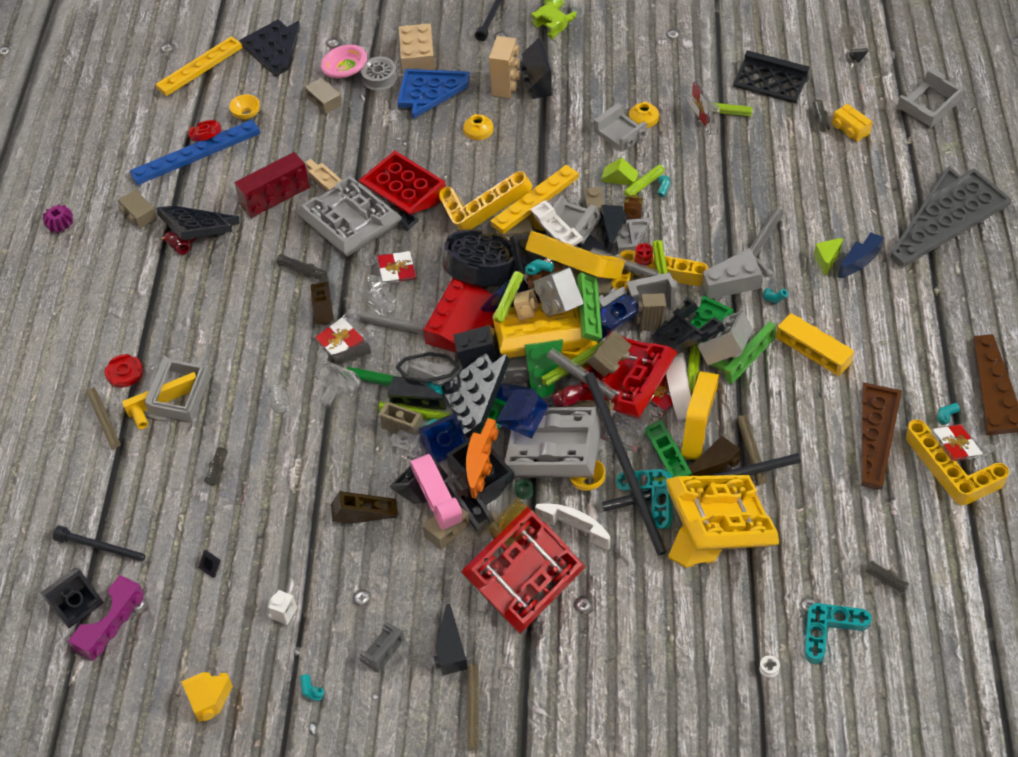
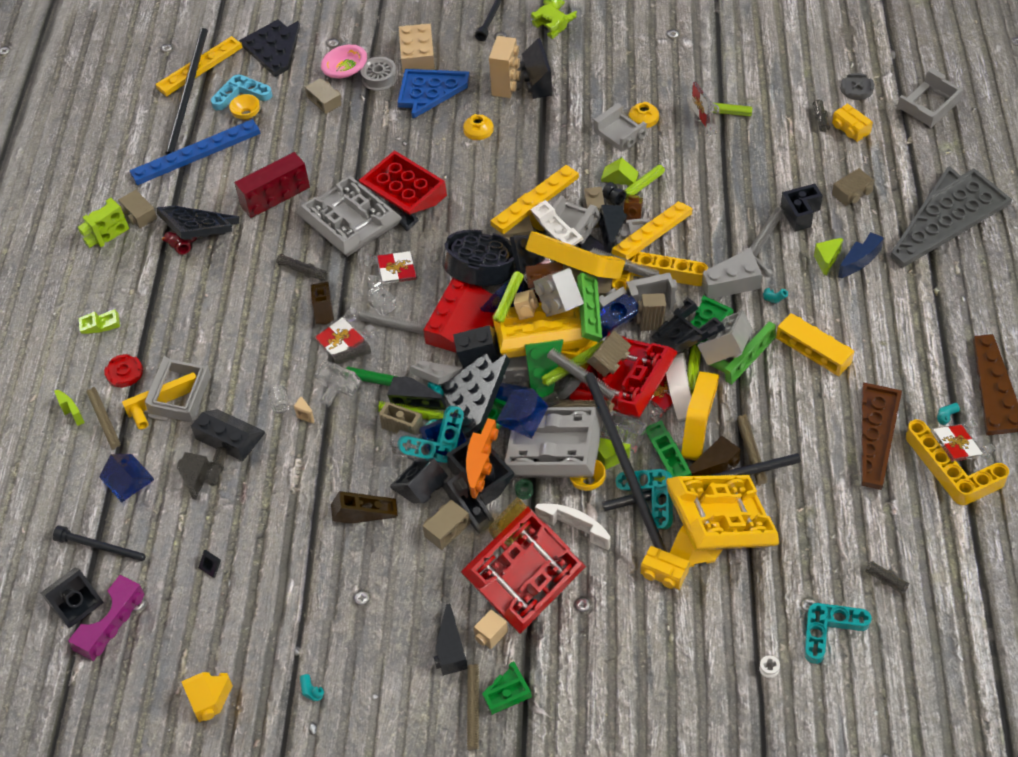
(57, 218): magenta gear -> none
(68, 406): none -> lime slope
(99, 323): none -> lime slope
(103, 224): none -> lime hips
(124, 475): none -> clear blue slope
(186, 91): none -> black piece
(193, 471): none -> clear smoke slope
(204, 130): red tile -> none
(226, 431): none -> black slope
(239, 84): none -> medium azure beam
(279, 604): white brick -> none
(303, 411): none -> tan slope
(322, 175): tan hinge -> none
(383, 647): dark grey hinge -> none
(429, 379): black piece -> none
(441, 443): none -> teal beam
(444, 507): bright pink beam -> none
(487, 204): yellow beam -> none
(490, 629): none -> tan brick
(506, 690): none -> green wing
(537, 266): teal arm -> none
(569, 395): dark red animal -> none
(607, 454): none -> lime slope
(613, 193): none -> black wheel
(644, 254): red wheel -> none
(652, 231): none -> yellow plate
(659, 256): lime axle -> none
(664, 568): none -> yellow brick
(665, 184): teal arm -> none
(776, 67): black fence -> none
(800, 205): none -> black brick
(852, 187): none -> dark tan brick
(857, 86): none -> dark grey tile
(858, 54): black slope -> none

